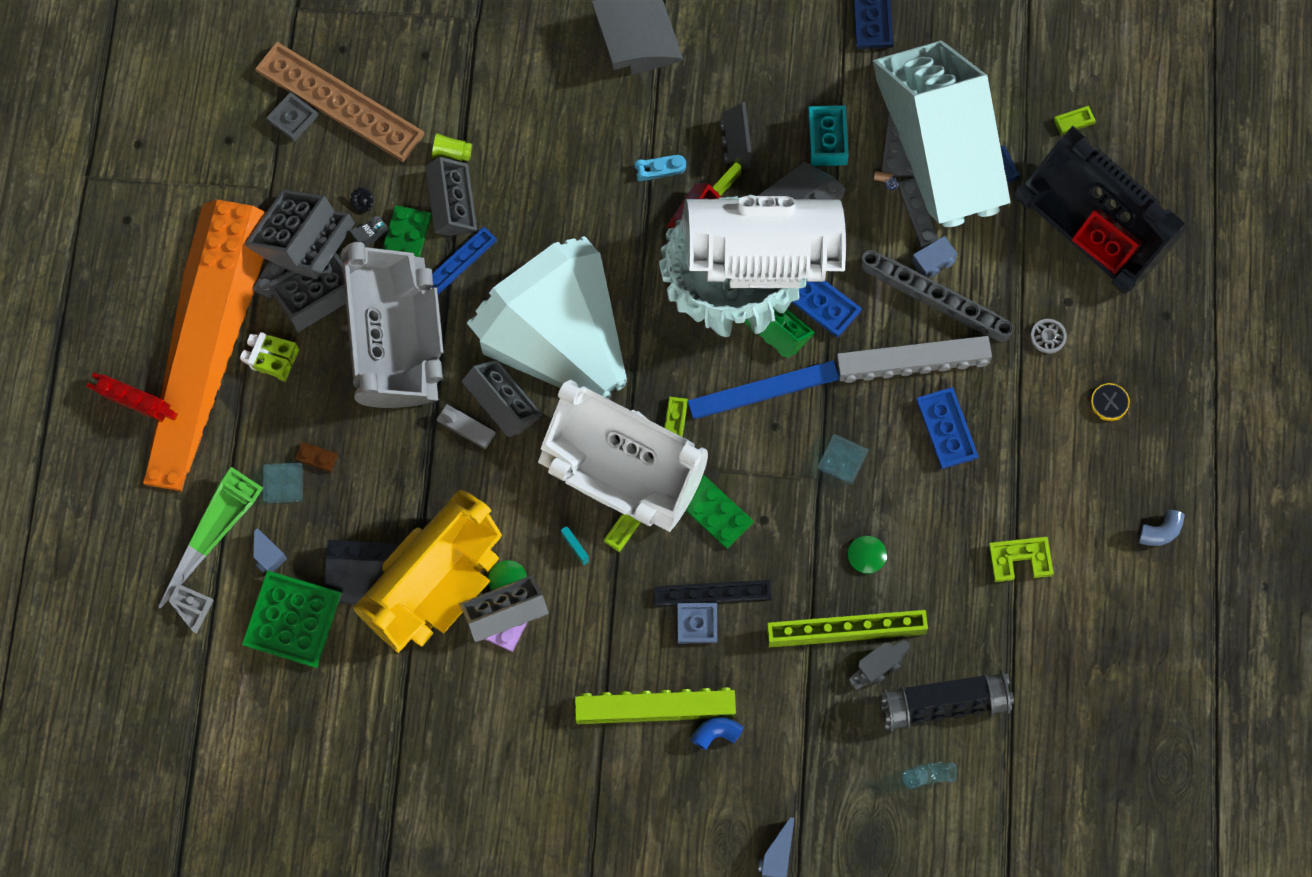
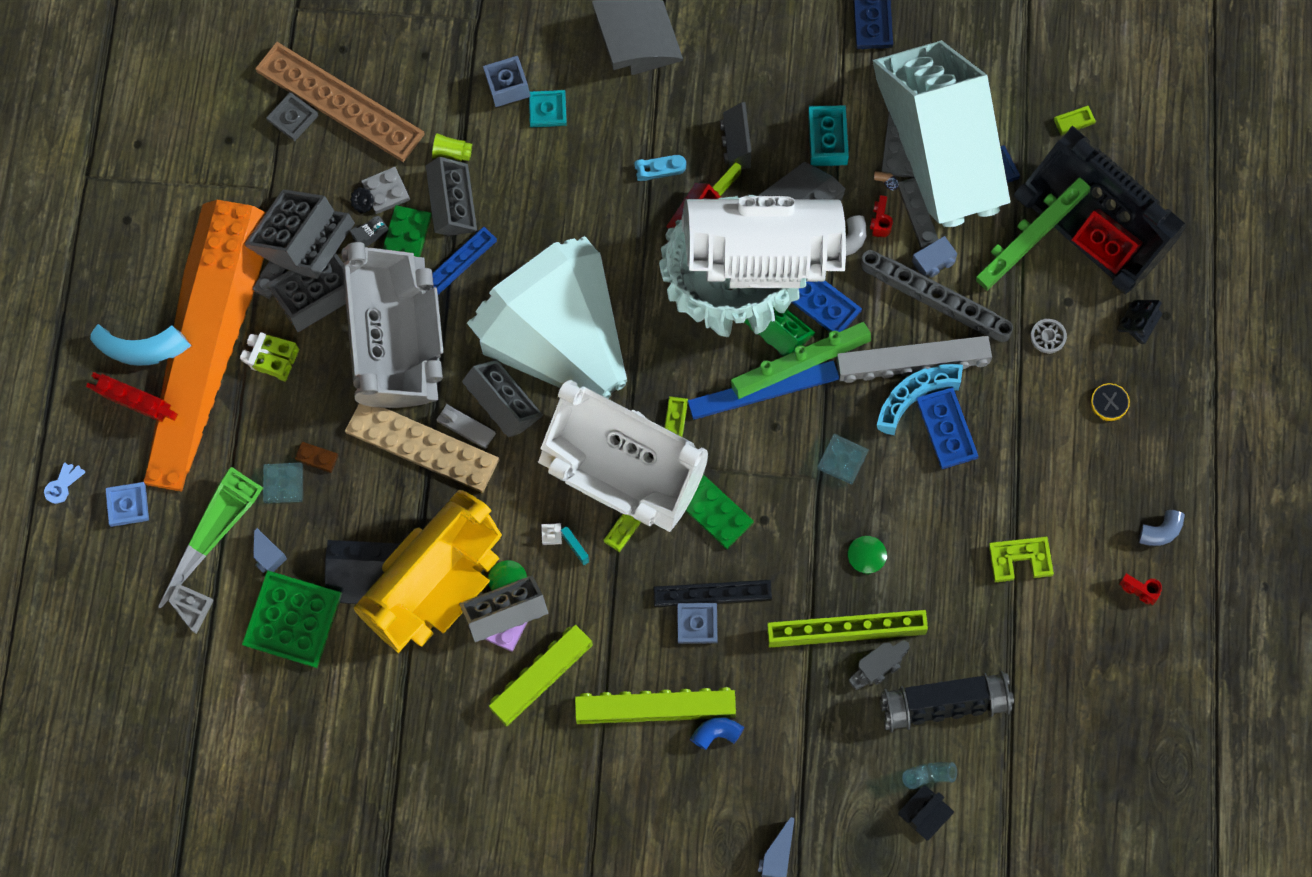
(58, 490): none -> light blue piece
(127, 504): none -> medium blue plate
(140, 352): none -> medium azure brick
(386, 190): none -> light grey plate
(423, 446): none -> tan plate
(506, 81): none -> sand blue brick
(540, 675): none -> lime brick
(547, 108): none -> teal tile
(551, 534): none -> white tile
(800, 360): none -> bright green piece
(856, 234): none -> light grey cylinder
(881, 218): none -> red plate
(915, 386): none -> medium azure brick
(926, 812): none -> black bracket
(1032, 233): none -> bright green piece
(1134, 586): none -> red plate
(1141, 319): none -> black bracket

